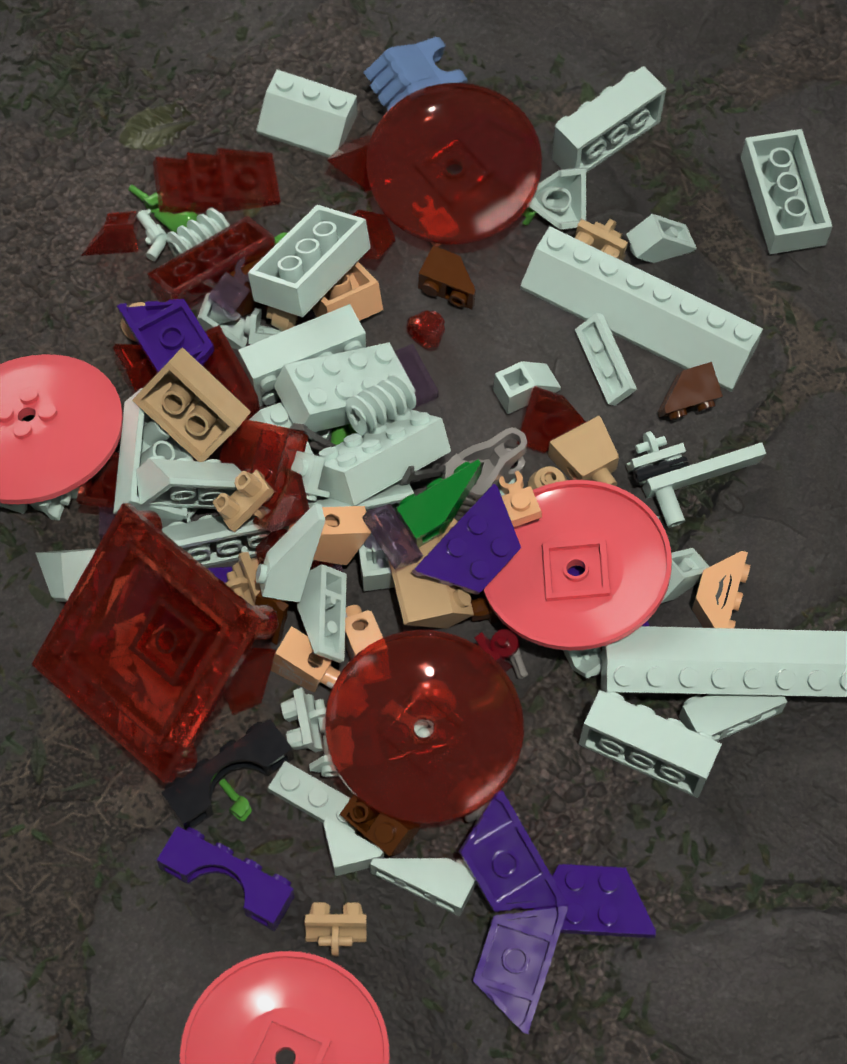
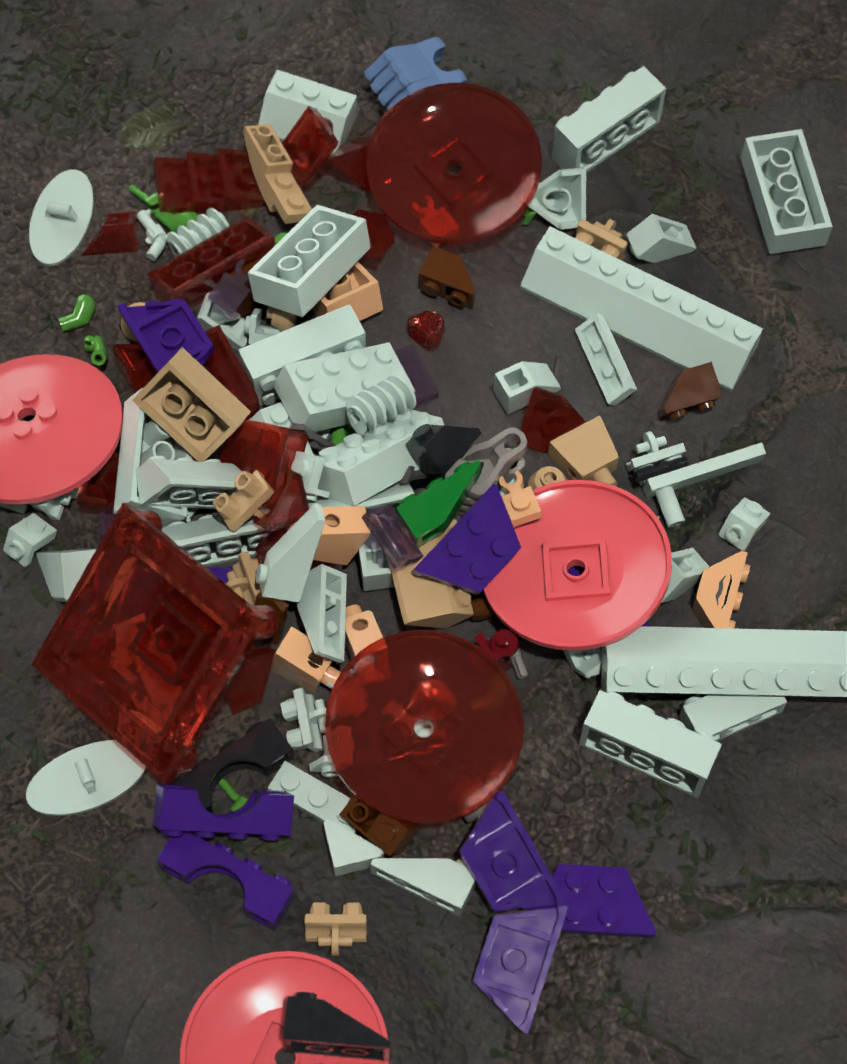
(28, 537): none -> light aqua bracket
(61, 217): none -> light aqua shield
(81, 315): none -> bright green arm
(84, 779): none -> light aqua shield
(97, 346): none -> bright green arm
(264, 813): none -> dark purple arch
(273, 173): none -> tan slope
(309, 144): none -> clear red slope
(323, 1030): none -> black slope
(440, 446): none -> black slope
(743, 523): none -> light aqua bracket

